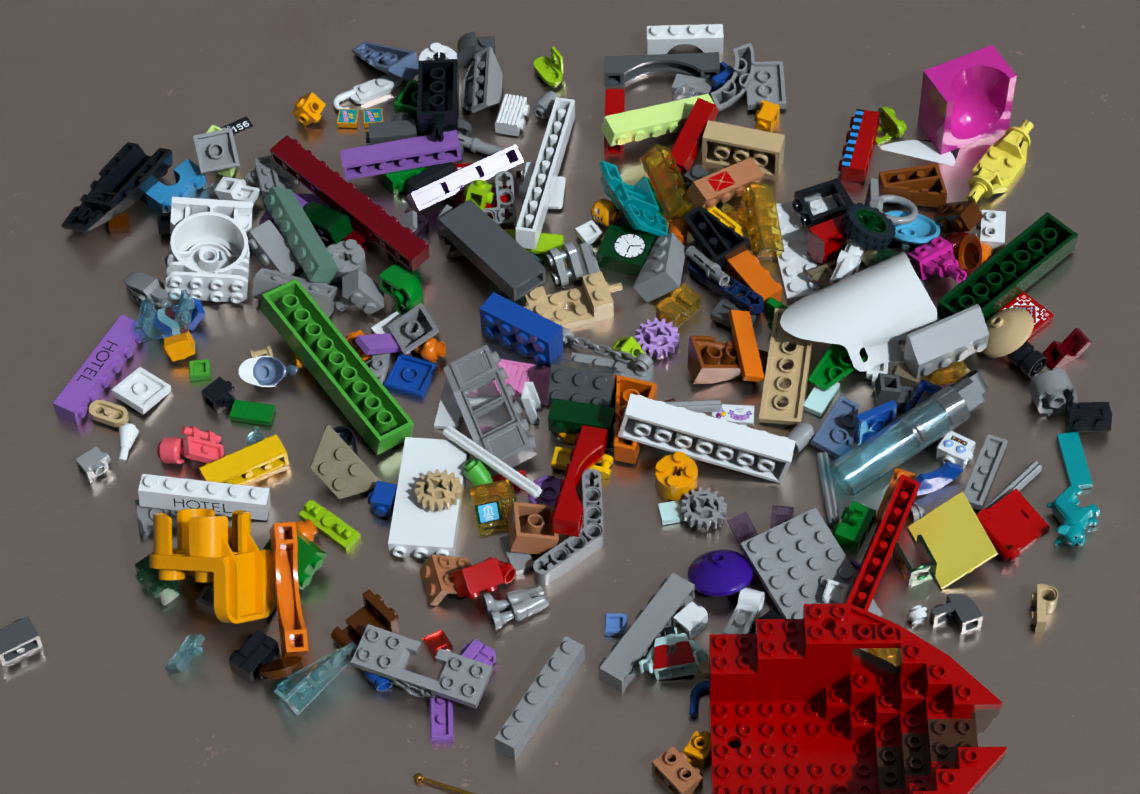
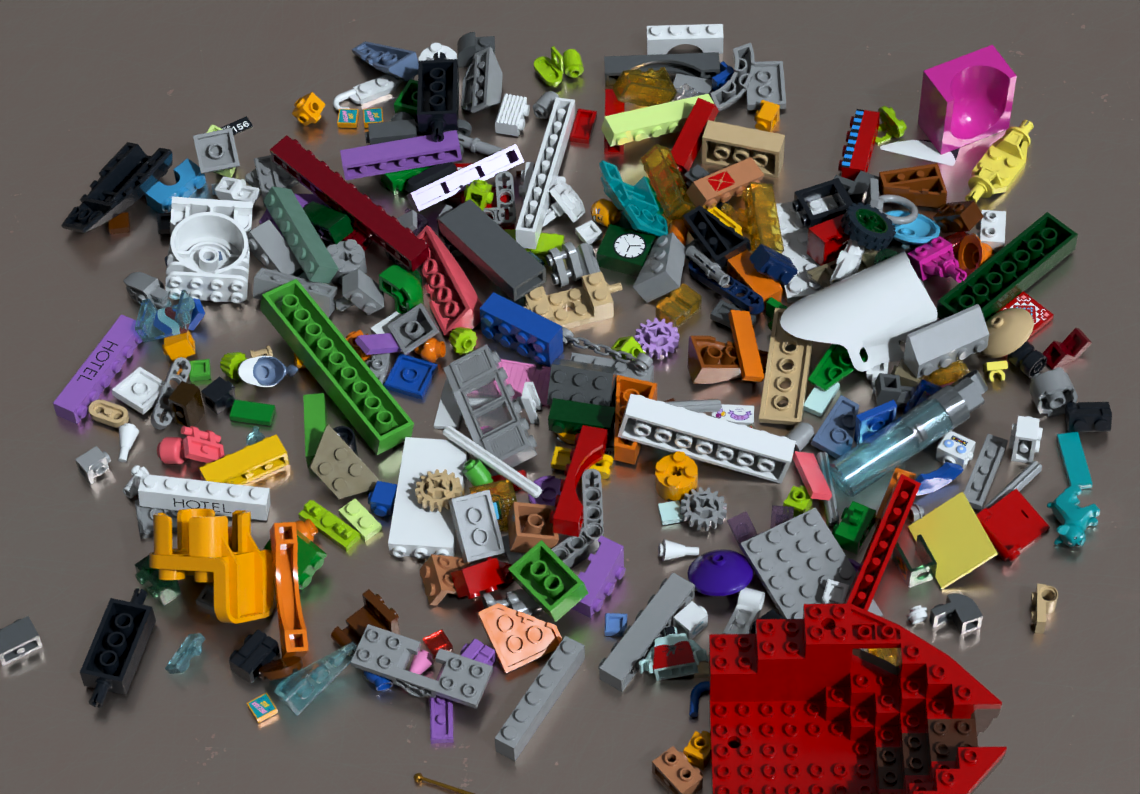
(117, 647): none -> black brick
(132, 486): none -> white arm
(167, 390): none -> light grey beam
(186, 405): none -> dark brown brick
(231, 363): none -> lime piece
(262, 708): none -> tile
(314, 423): none -> bright green brick
(360, 519): none -> yellowish green plate
(421, 662): none -> bright pink cone
(450, 291): none -> coral wedge
(463, 340): none -> lime piece
(476, 526): none -> plate
(517, 636): none -> plate
(548, 581): none -> bright green brick
(566, 202): none -> white piece
(572, 63): none -> lime brick
(583, 126): none -> red tile
(601, 575): none -> medium lavender wedge
(644, 87): none -> clear yellow wedge
(671, 550): none -> white cone
(773, 264): none -> dark blue brick
(799, 500): none -> lime brick
(812, 476): none -> coral tile
(857, 189): none -> dark grey brick
(995, 367): none -> light yellow tile
(1025, 439): none -> white brick

